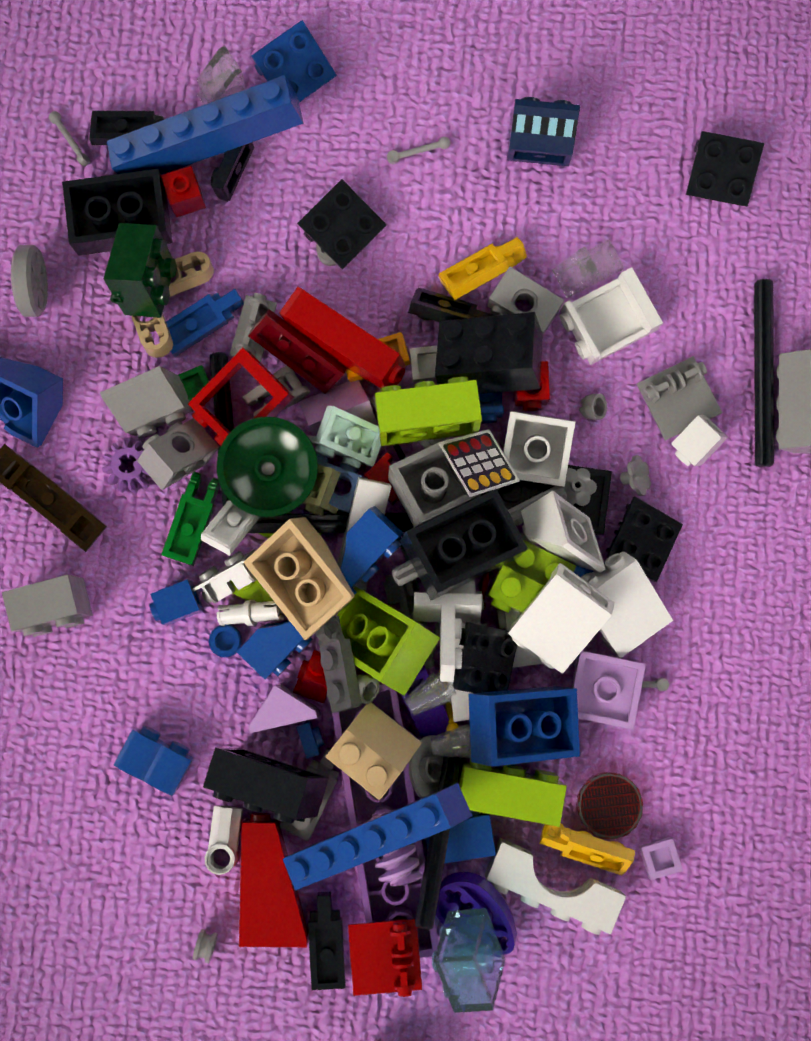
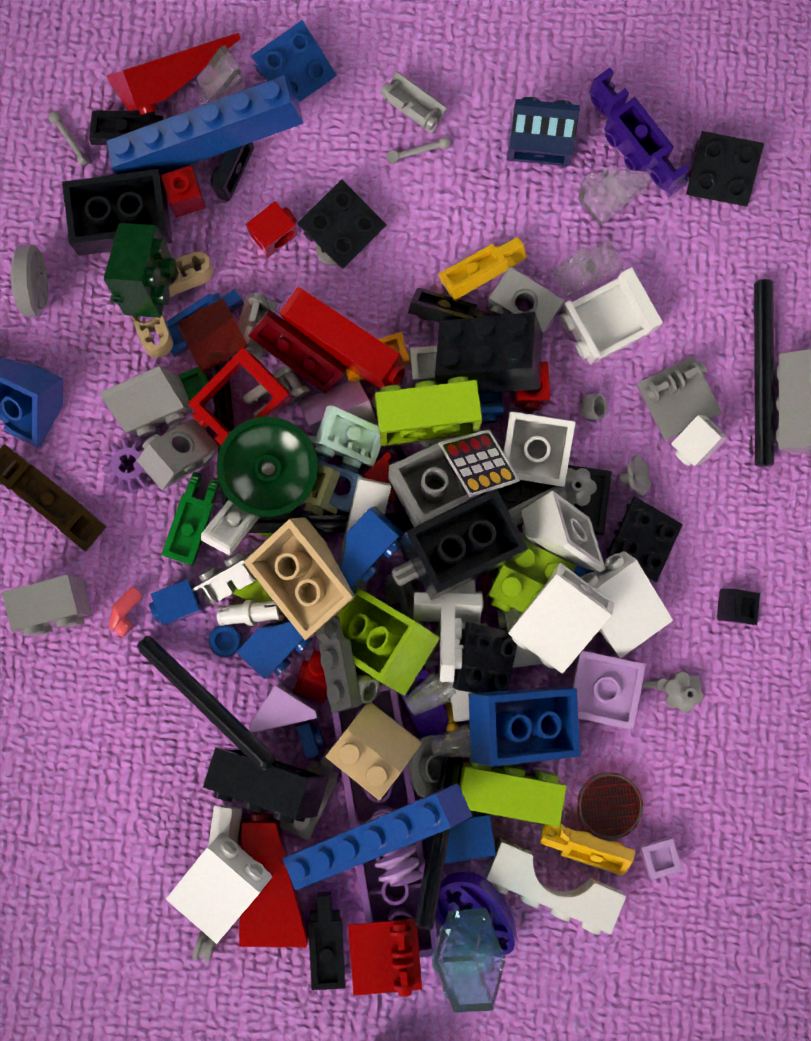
(120, 611): none -> coral arm
(154, 760): blue brick -> none
(159, 79): none -> red wedge
(206, 703): none -> black axle
(212, 335): none -> clear red piece
(219, 887): none -> white panel
(272, 228): none -> red brick
(414, 102): none -> light grey hinge
(611, 191): none -> clear slope
(636, 135): none -> dark purple bracket
(678, 689): none -> light grey plant
(738, 606): none -> black slope

